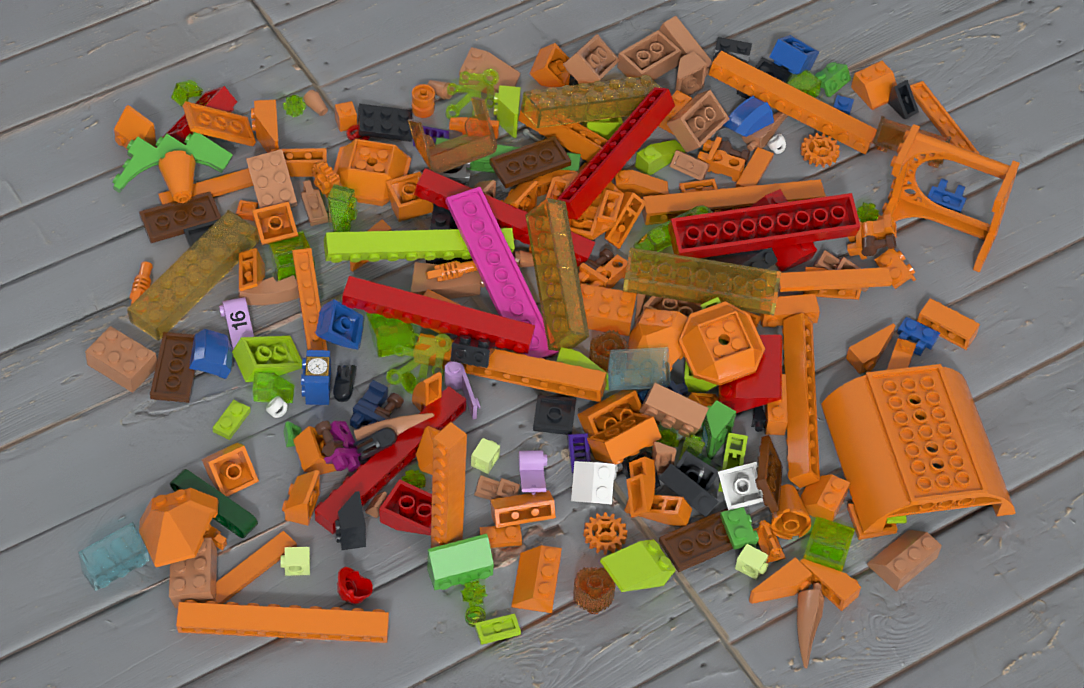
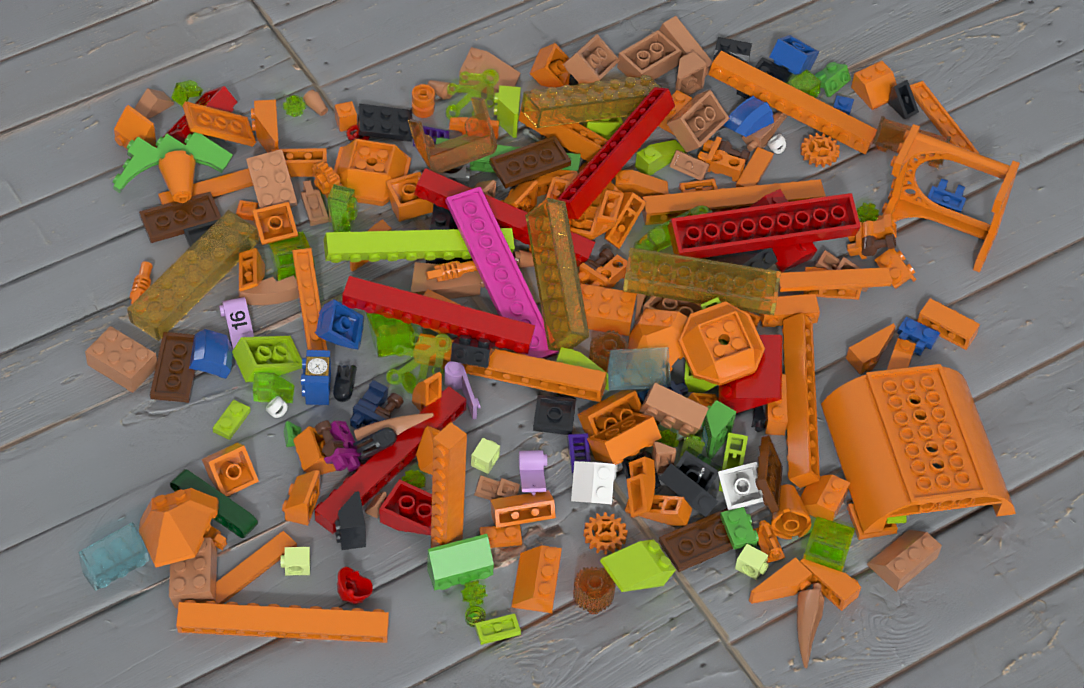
(153, 103): none -> nougat slope

